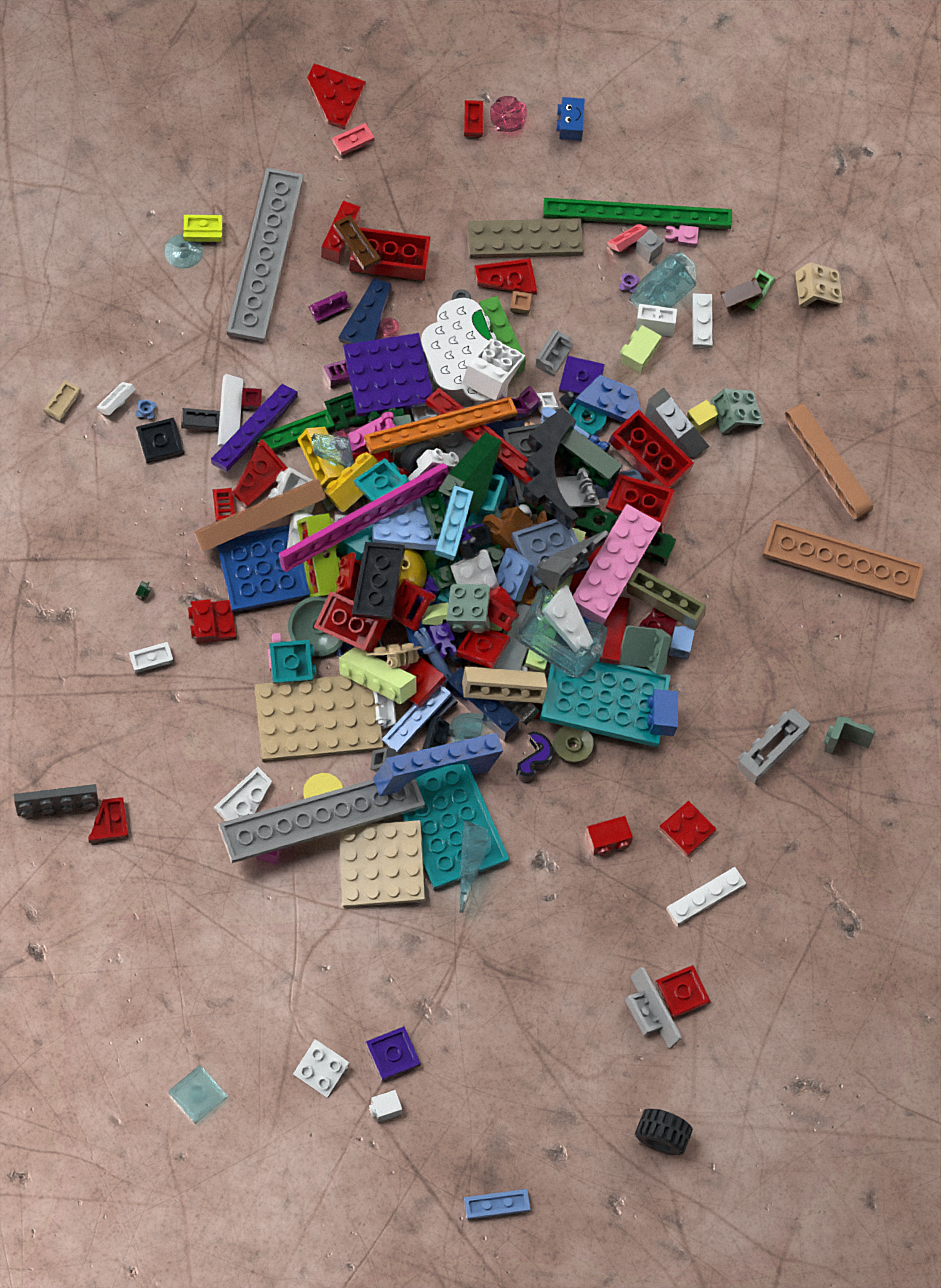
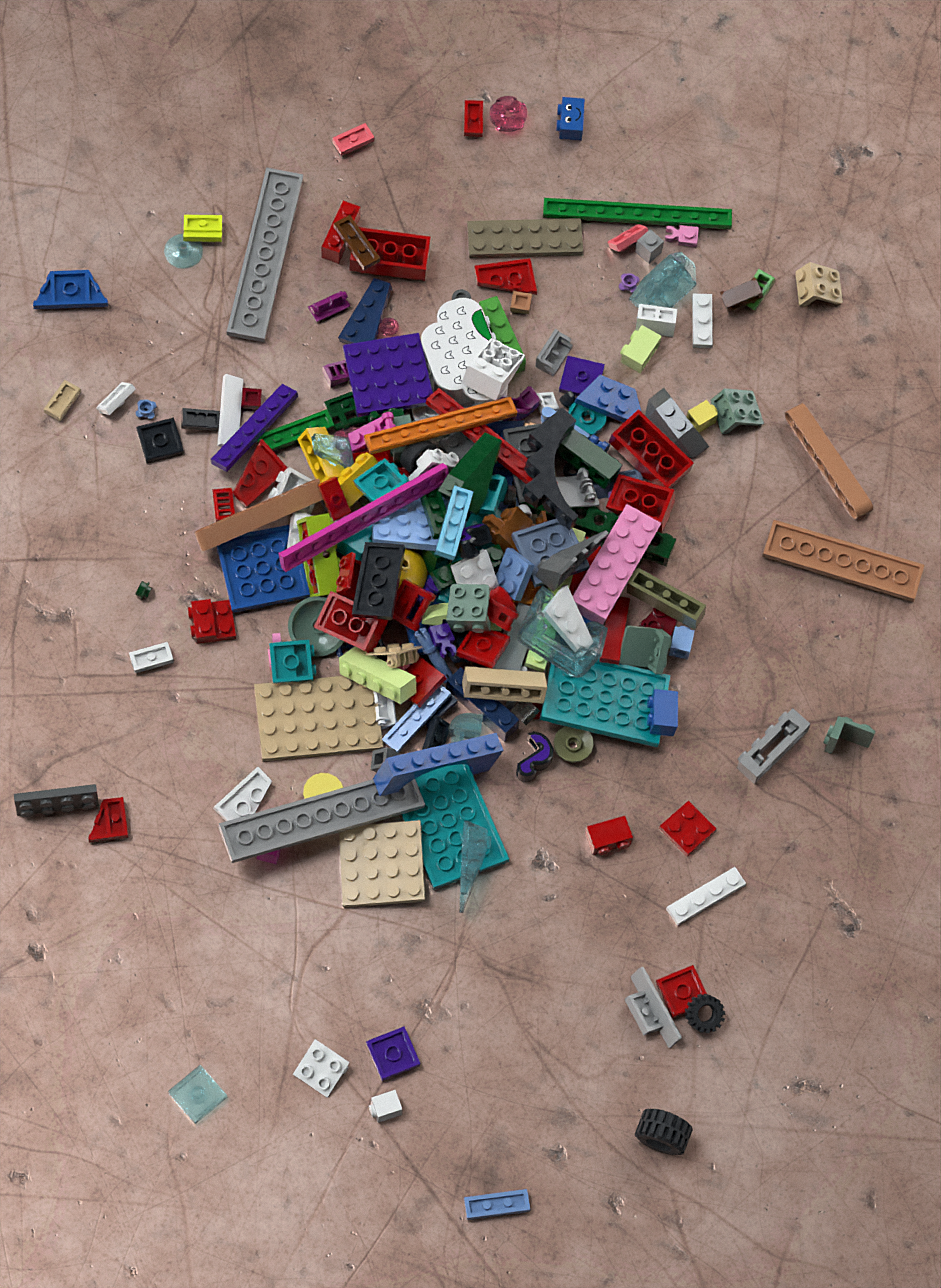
(70, 290): none -> blue wing
(334, 498): none -> red plate
(335, 93): red plate -> none
(693, 1009): none -> black tyre

